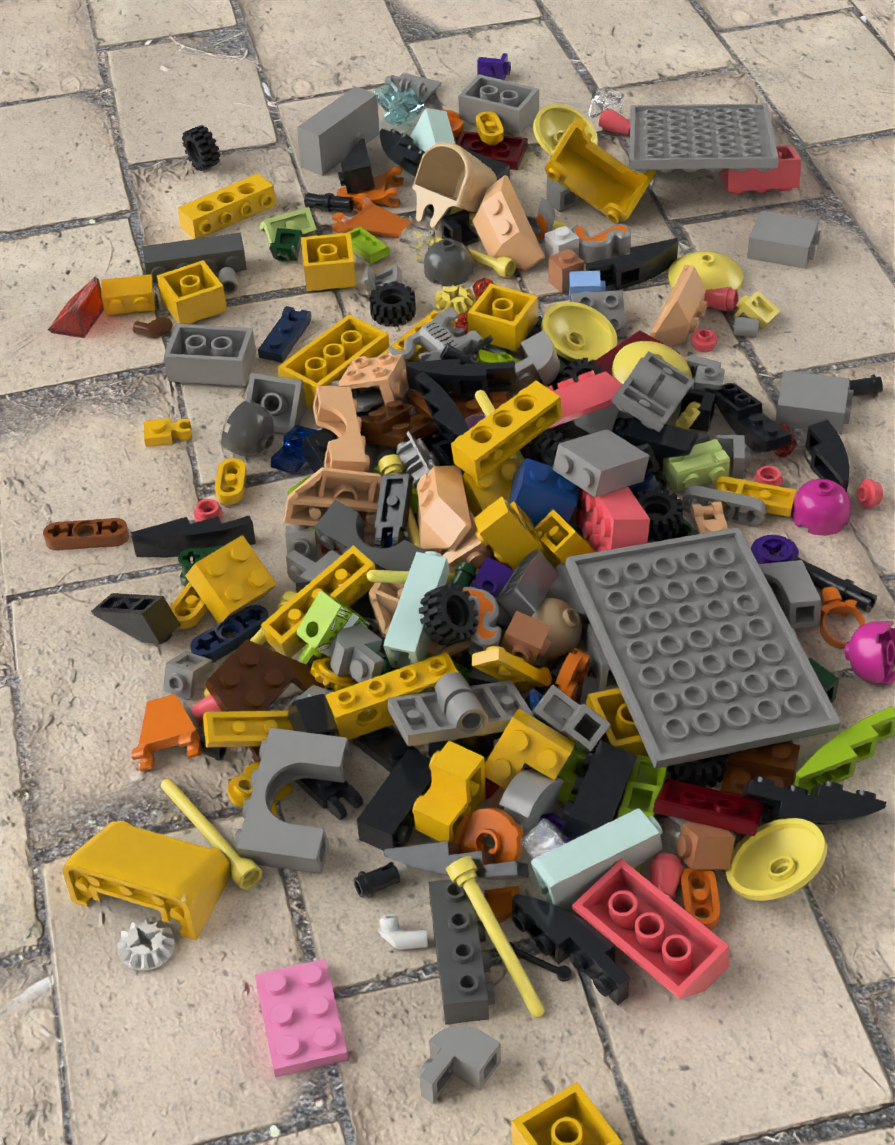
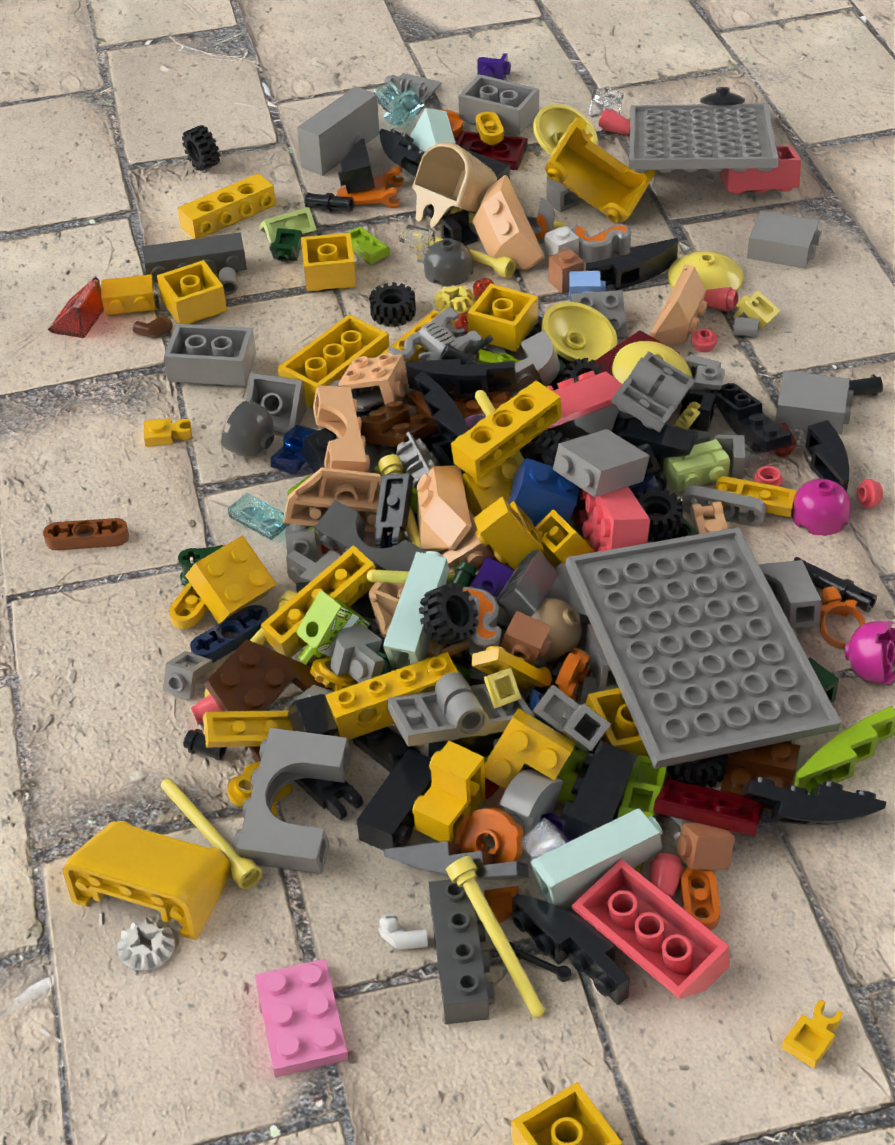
(140, 616): black slope -> none
(164, 727): orange flag -> none
(177, 535): black slope -> none
(207, 509): coral plate -> none
(230, 481): yellow plate -> none
(258, 516): none -> clear light blue plate
(284, 334): dark blue plate -> none
(371, 280): light grey bracket -> none
(372, 219): orange flag -> none
(376, 880): black pin -> none
(461, 1053): light grey brick -> none
(502, 688): none -> light yellow slope
(722, 97): none -> black dish
(773, 544): dark purple gear -> none
(777, 859): light yellow dish -> none
(812, 1038): none -> yellow plate

